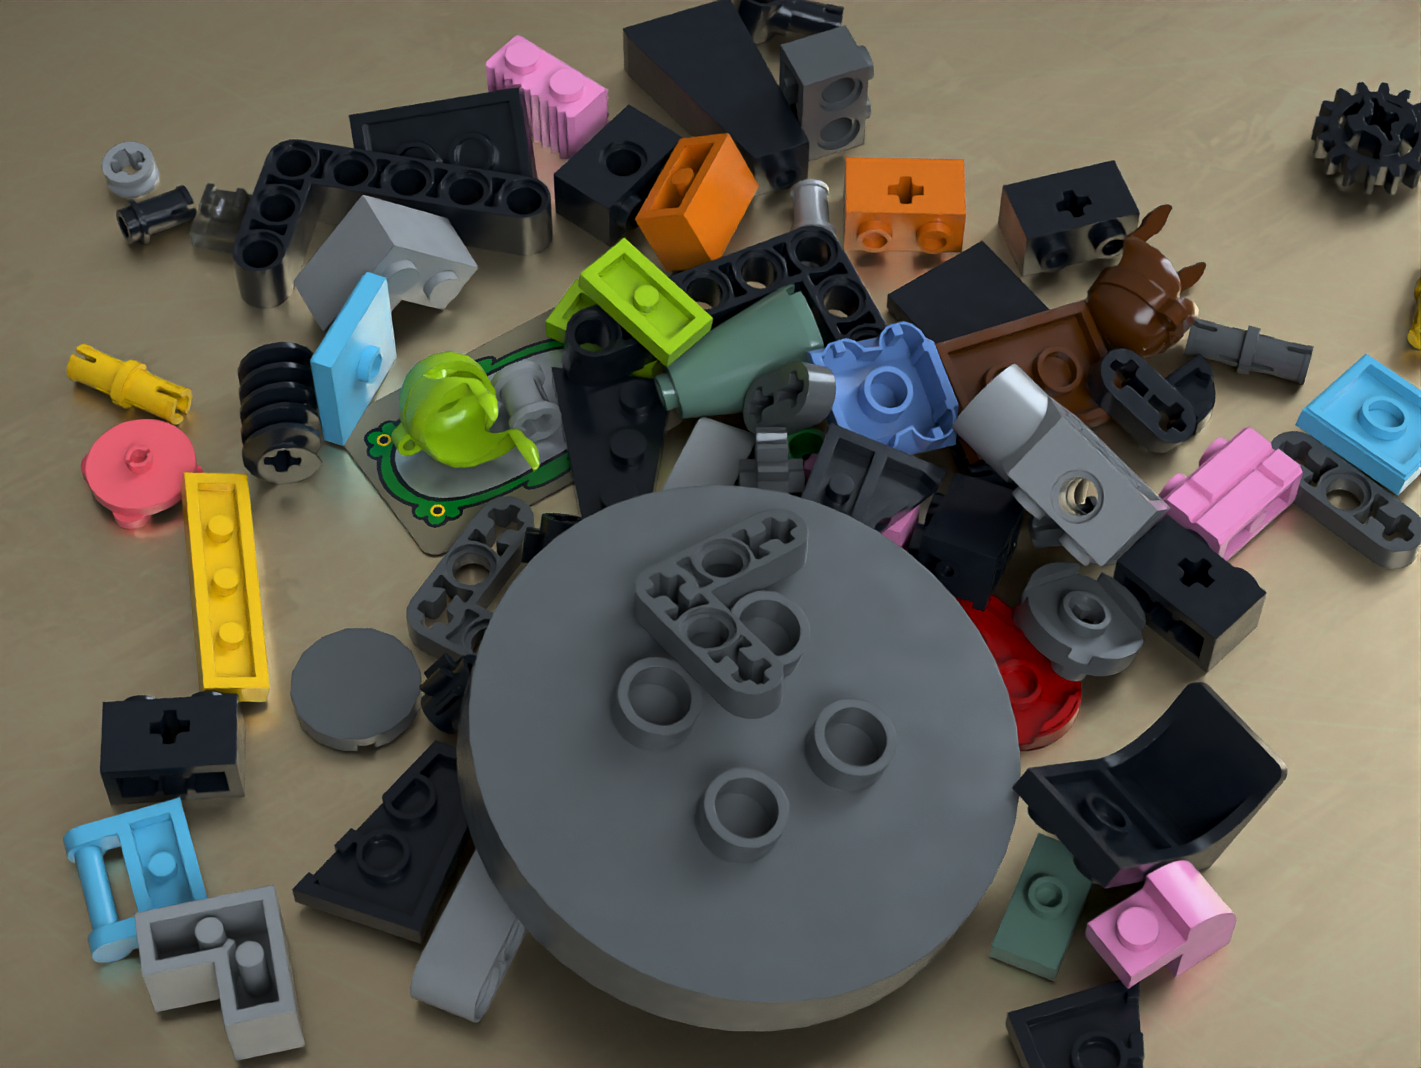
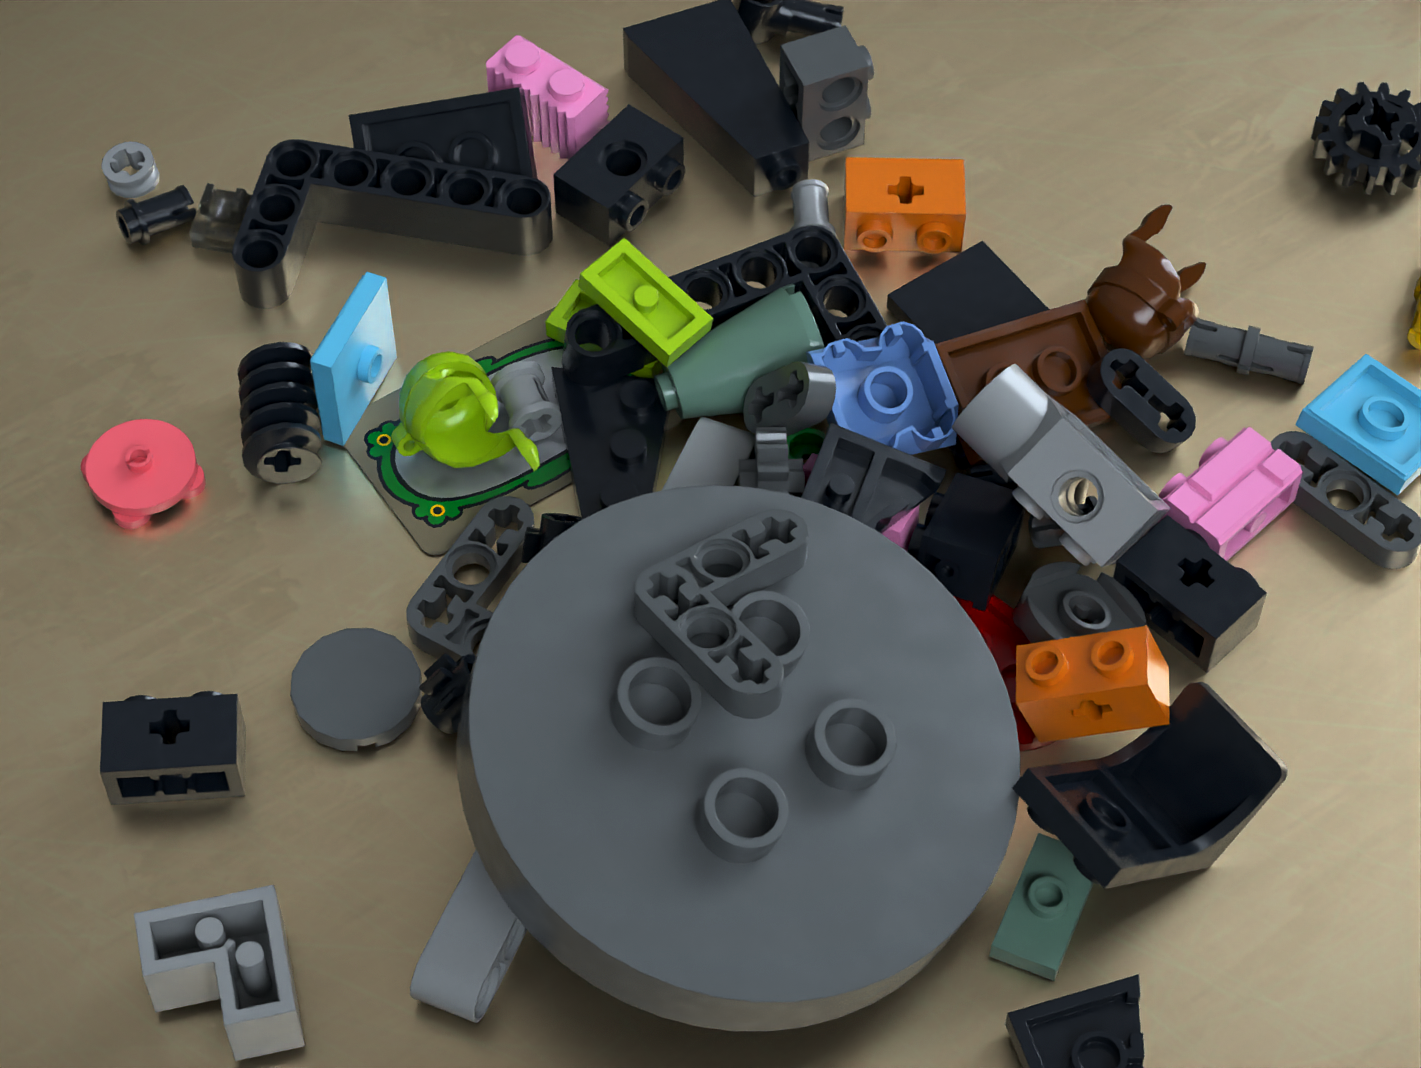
(129, 384): yellow pin -> none
(158, 864): medium azure plate -> none
(224, 585): yellow plate -> none
(401, 856): black wing -> none
(407, 246): light grey brick -> none
(697, 202): orange brick -> none
(1067, 217): black brick -> none
(1092, 684): none -> orange brick
(1166, 923): bright pink brick -> none
(1196, 384): black tile -> none

